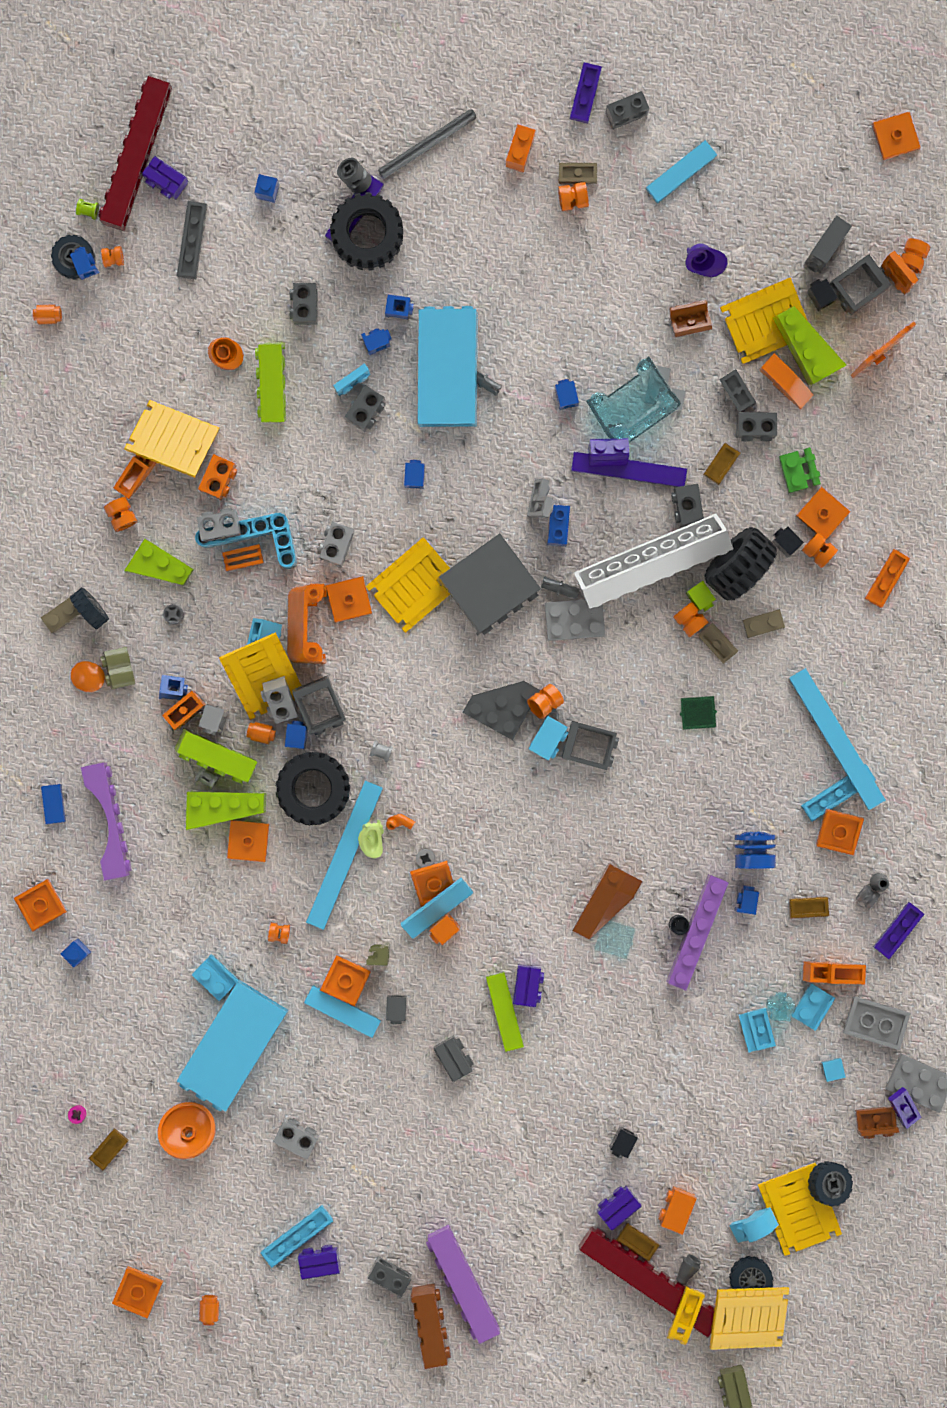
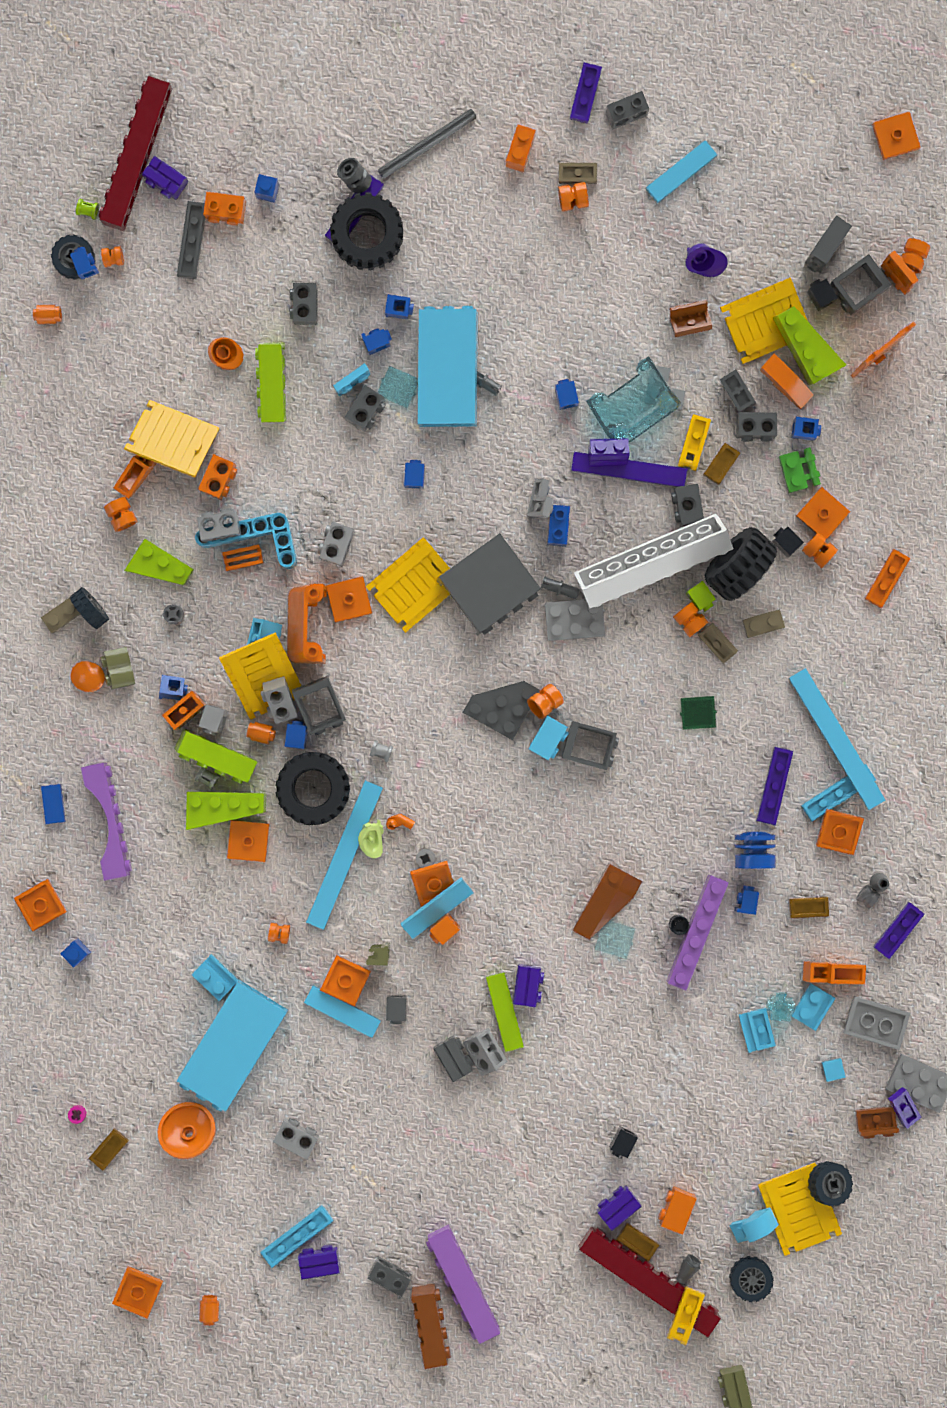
(224, 208): none -> orange brick
(398, 386): none -> clear light blue piece
(484, 1052): none -> light grey brick
(694, 441): none -> yellow plate
(751, 1318): yellow door -> none
(774, 786): none -> dark purple tile
(810, 423): none -> blue brick

